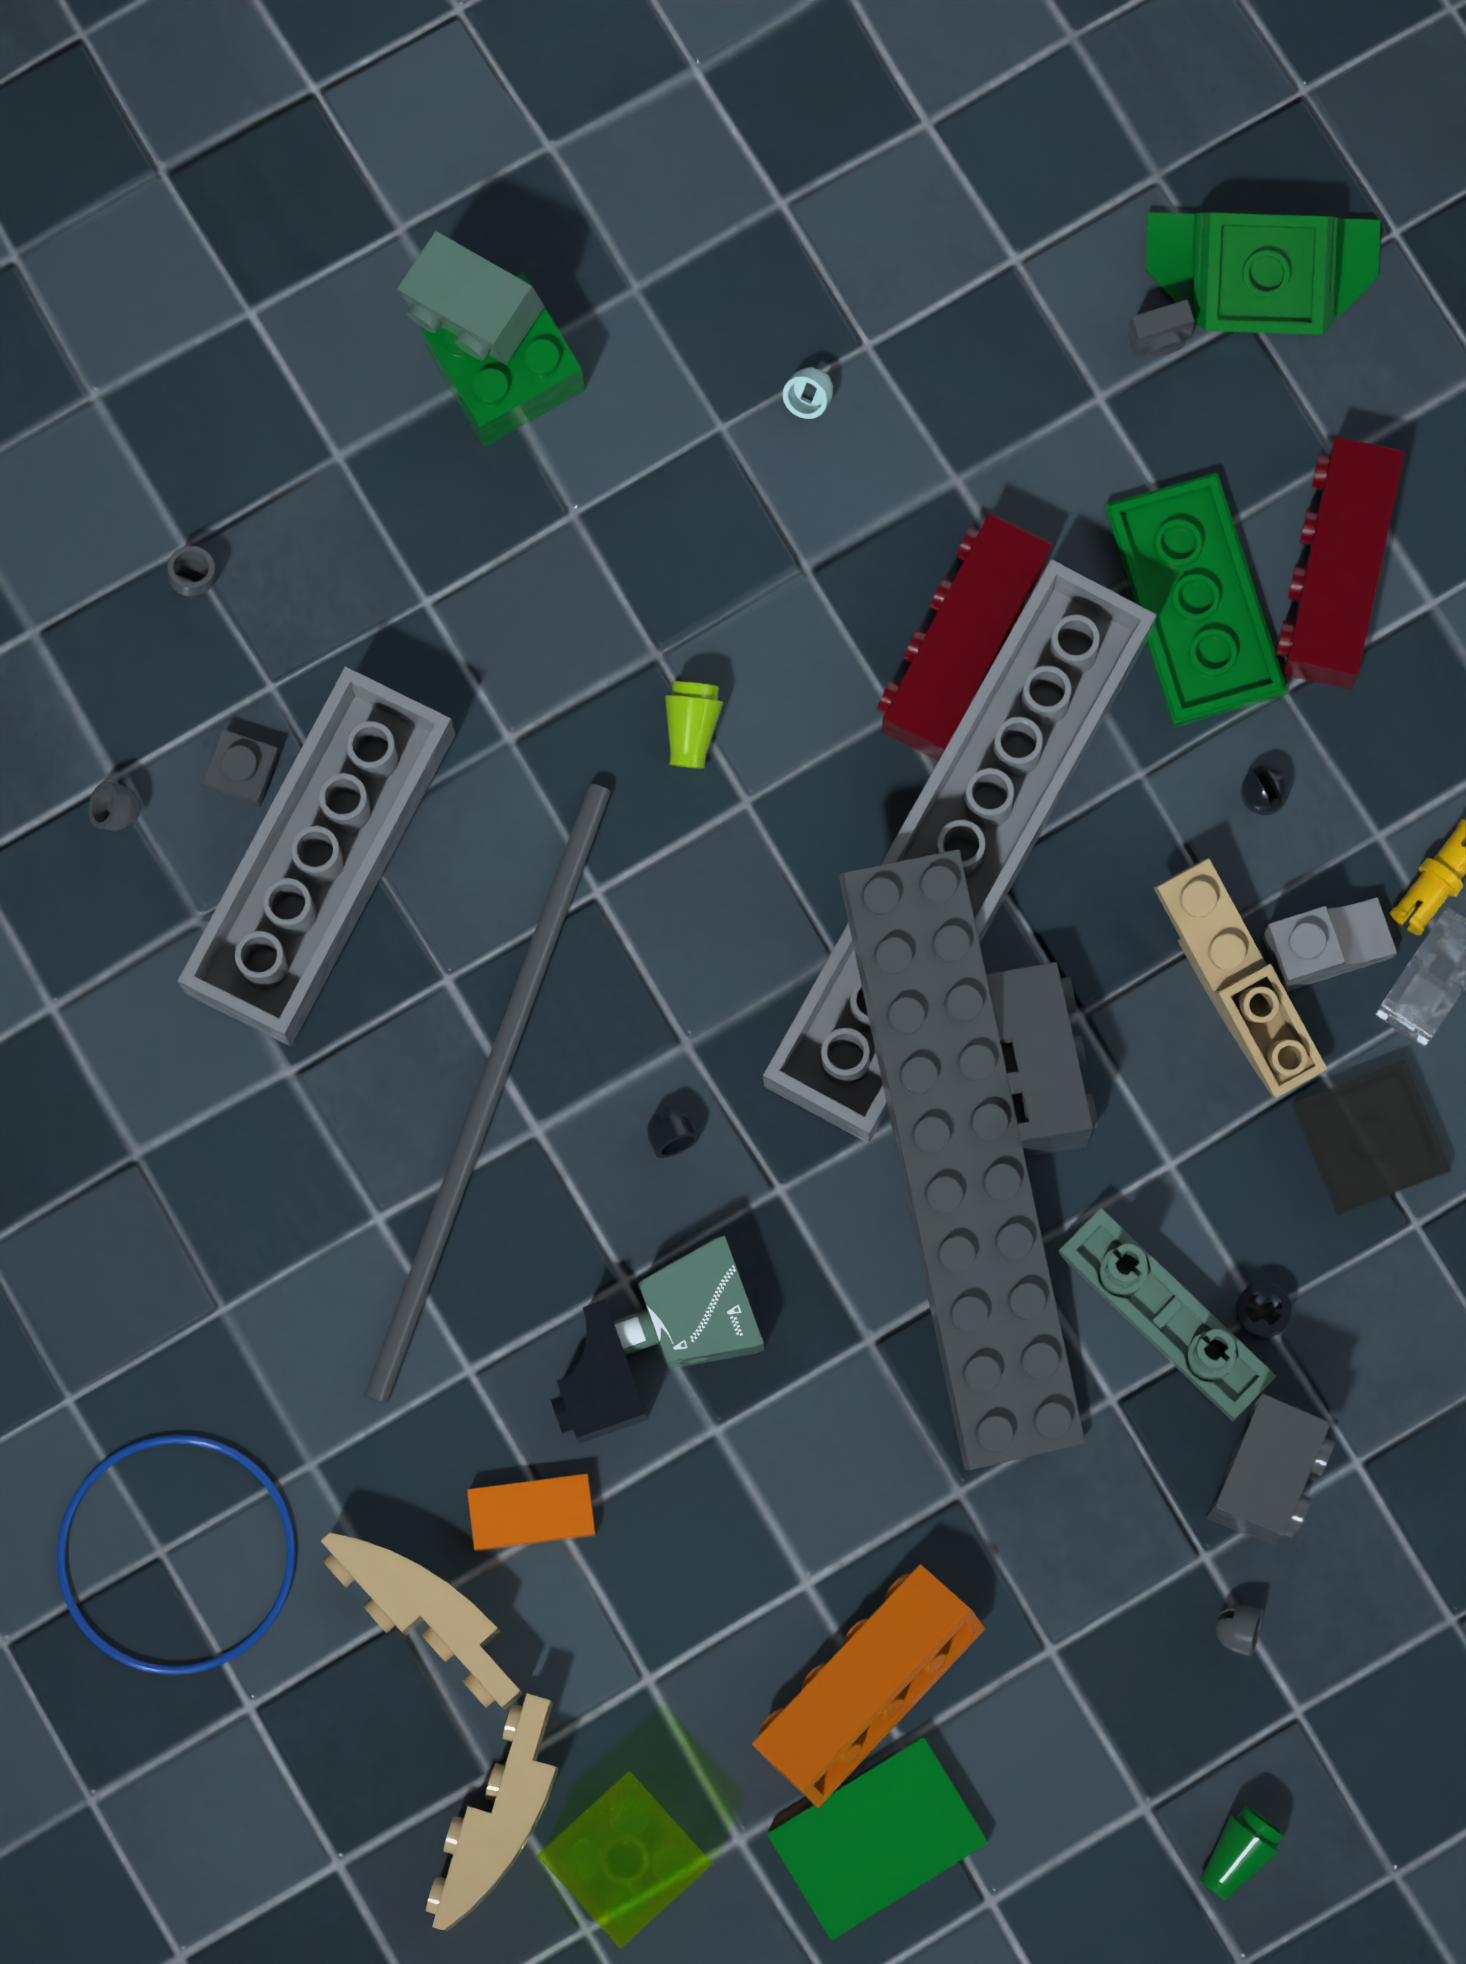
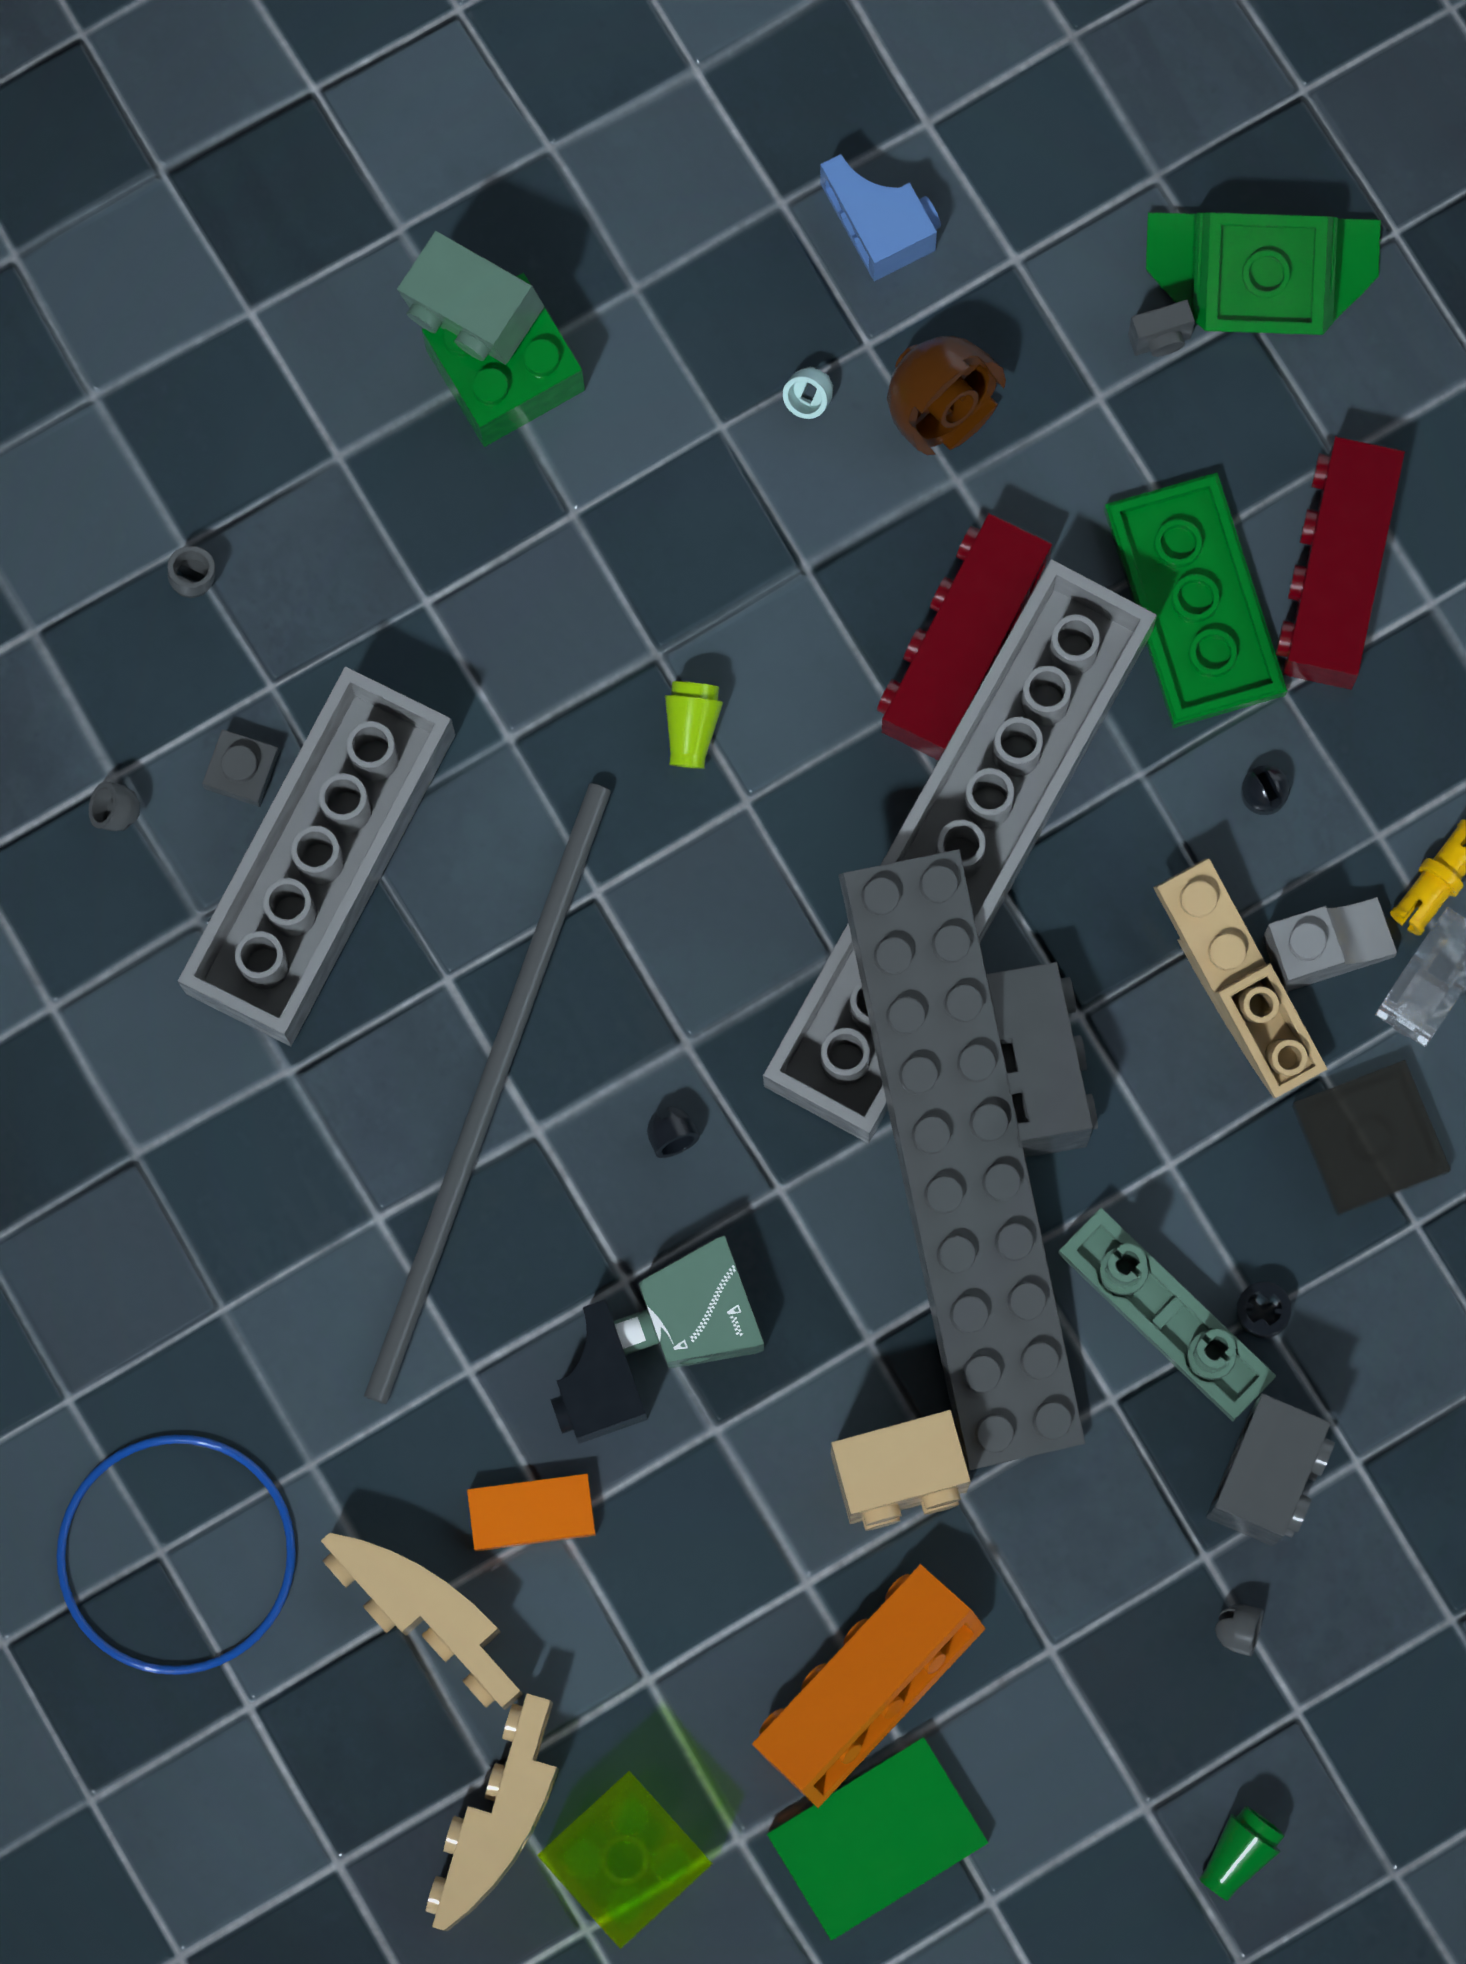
(883, 222): none -> medium blue arch
(901, 1470): none -> tan brick
(943, 392): none -> reddish brown cylinder

